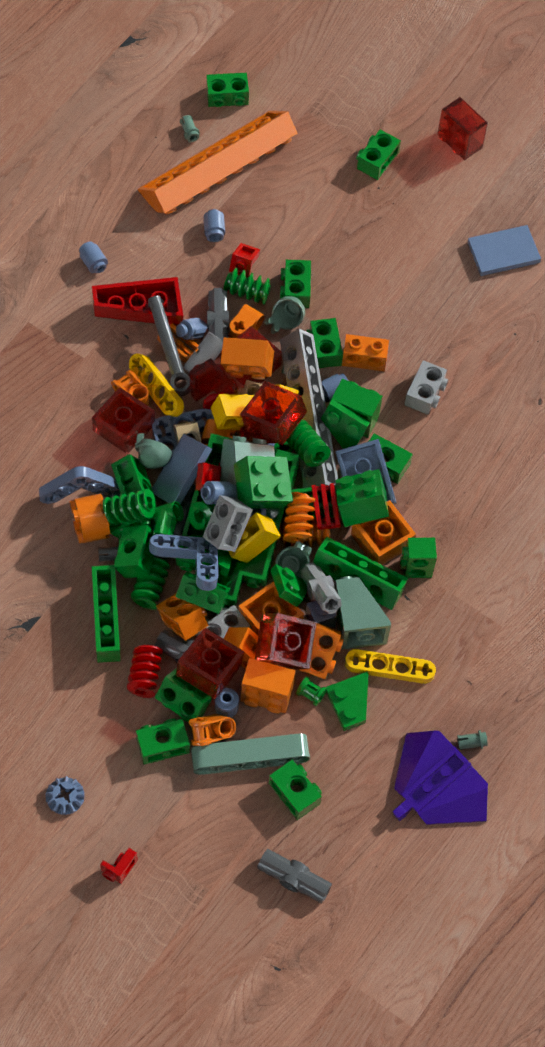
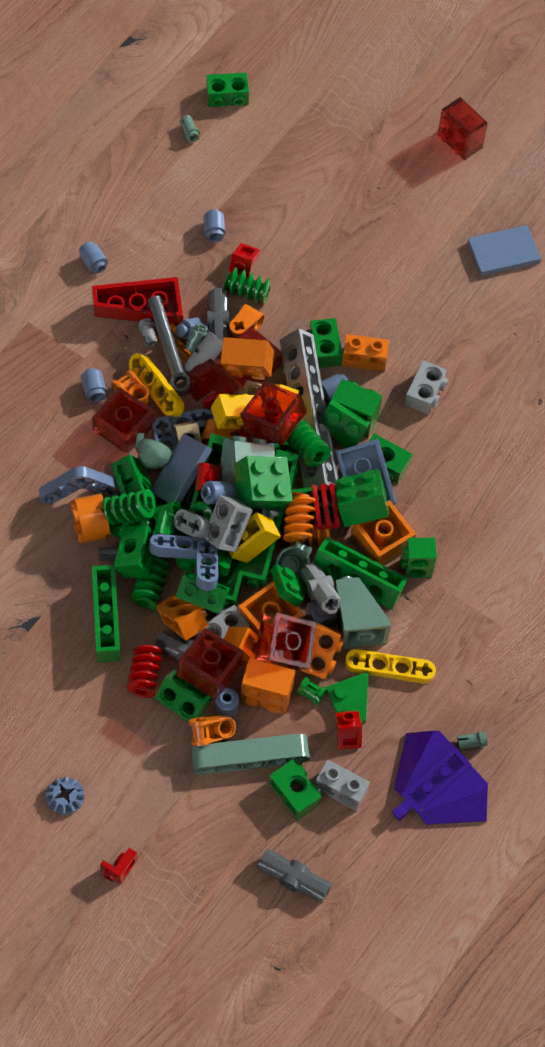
(93, 385): none -> sand blue brick
(146, 327): none -> light grey pin
(153, 751): green brick -> none
(193, 520): none -> light grey beam
(196, 337): none -> sand green pin
(218, 161): orange slope -> none
(286, 314): sand green piece -> none
(297, 283): green brick -> none
(342, 785): none -> light grey brick
(348, 730): none -> red bracket
(378, 154): green brick -> none

